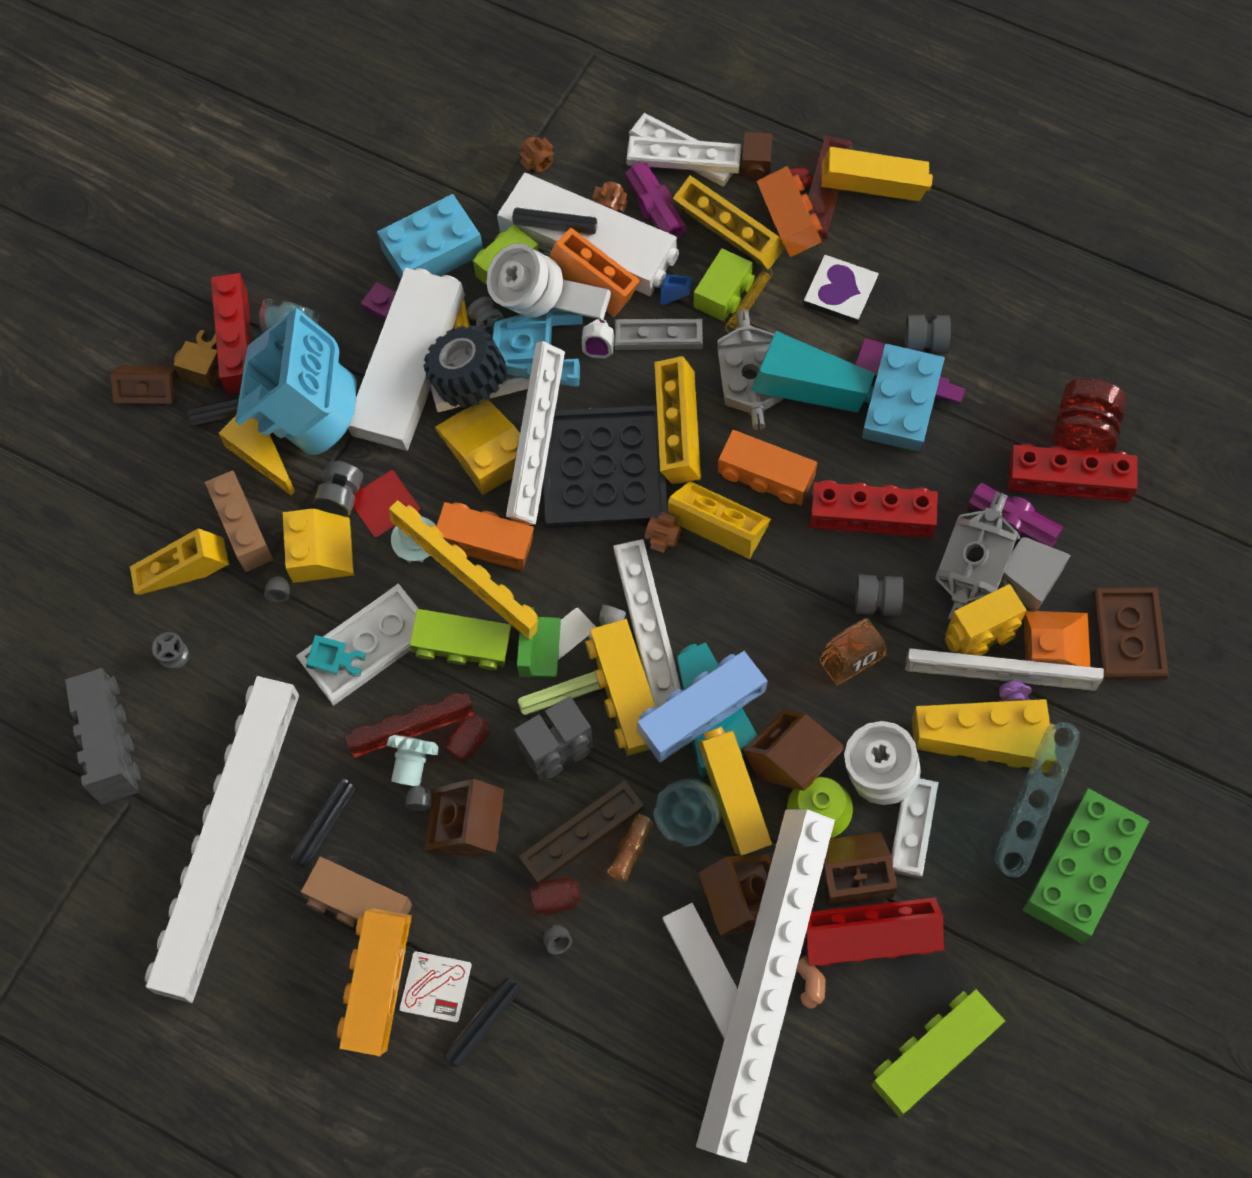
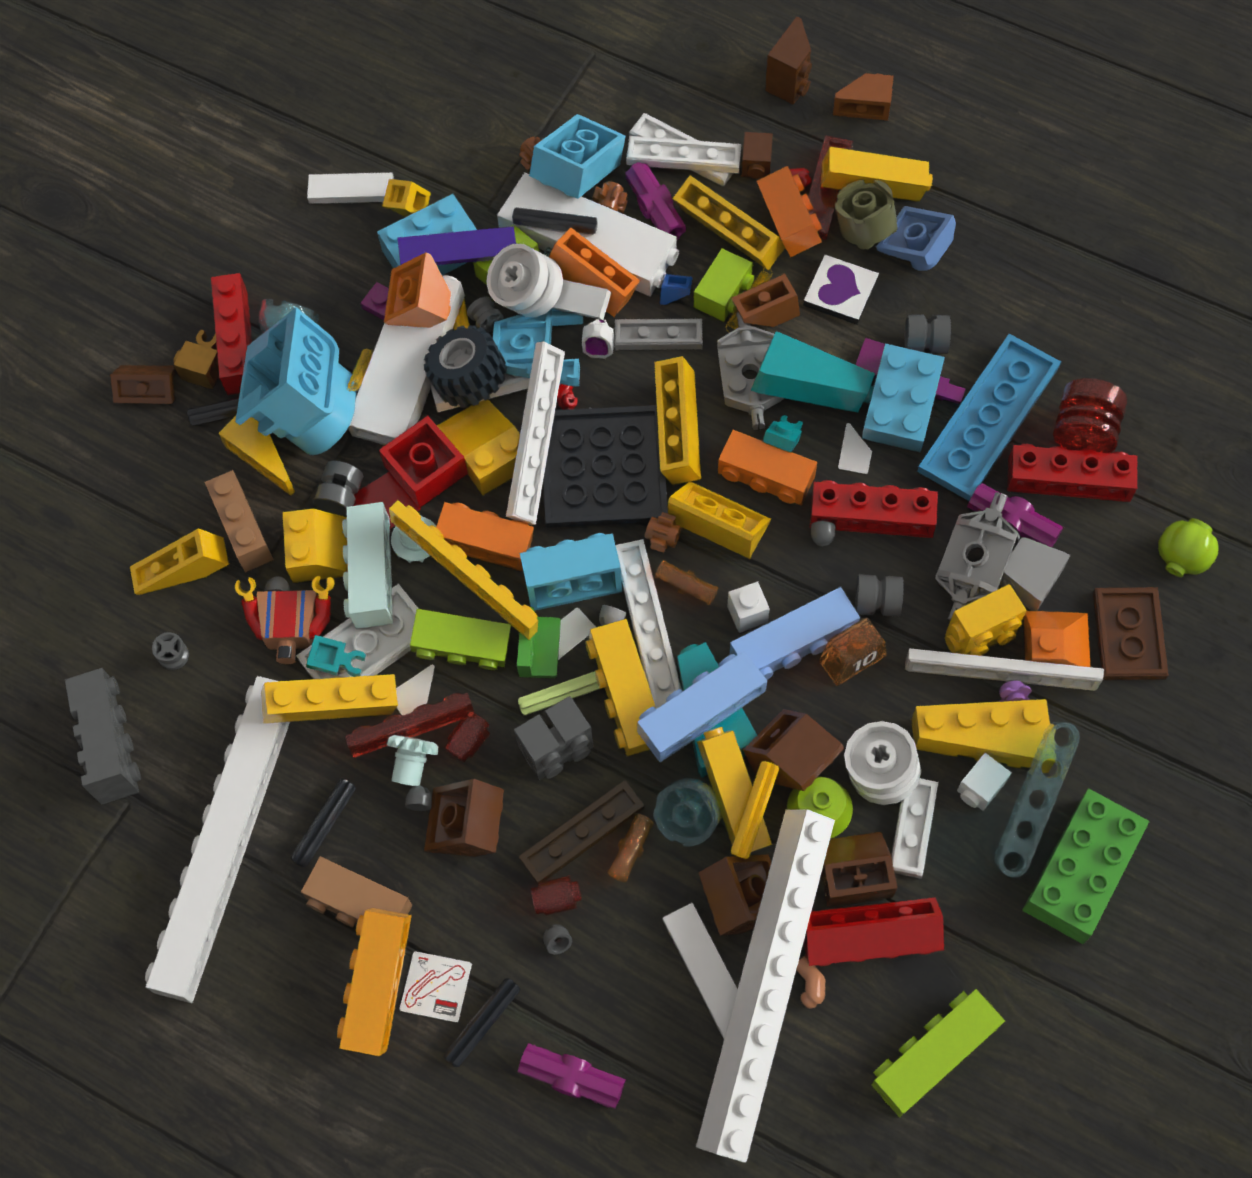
(287, 617): none -> torso
(328, 698): none -> yellow brick
(347, 187): none -> white tile
(356, 375): none -> yellow piece
(368, 565): none -> light aqua brick
(405, 197): none -> yellow brick
(414, 691): none -> white sticker
(417, 294): none -> orange slope
(423, 461): none -> red brick
(457, 246): none -> dark purple tile
(566, 398): none -> red arm
(571, 571): none -> medium azure brick
(571, 1076): none -> magenta piece
(577, 156): none -> medium azure brick
(686, 582): none -> clear orange pin
(748, 607): none -> white brick
(754, 809): none -> yellow axle
(768, 303): none -> dark orange slope
(783, 434): none -> teal plate
(789, 64): none -> reddish brown slope
(797, 633): none -> light blue brick
(823, 532): none -> dark grey hinge
(855, 453): none -> white sticker
(865, 97): none -> dark orange slope
(866, 213): none -> olive brick
(920, 237): none -> medium blue slope
(983, 782): none -> white brick
(989, 417): none -> dark azure plate
(1188, 547): none -> lime plant

